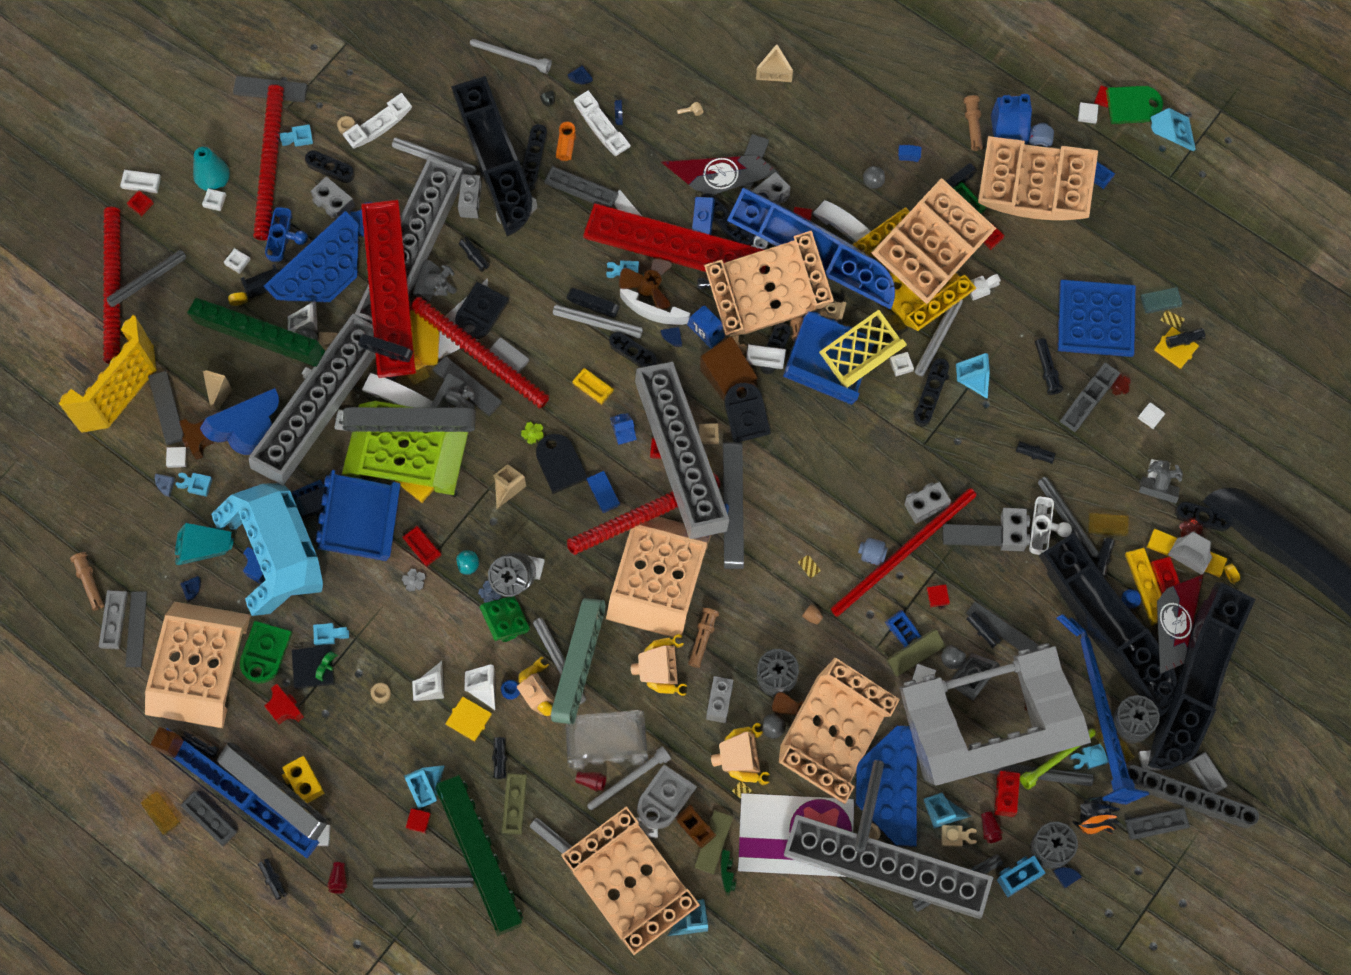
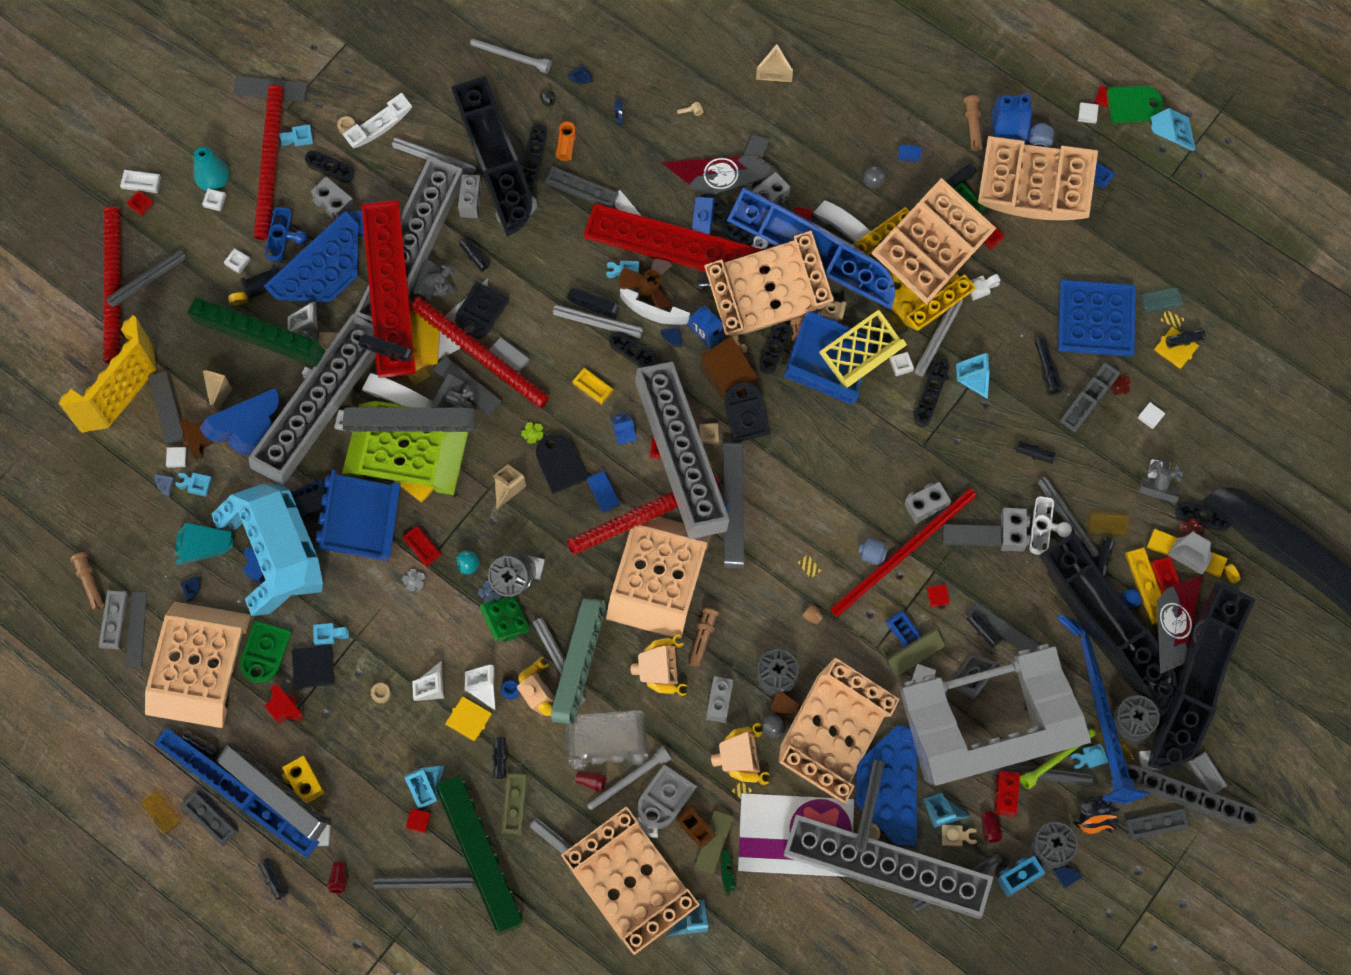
(167, 742): reddish brown brick -> none
(325, 664): green piece -> none
(600, 125): white slope -> none
(765, 356): white tile -> none
(953, 657): dark grey piece -> none

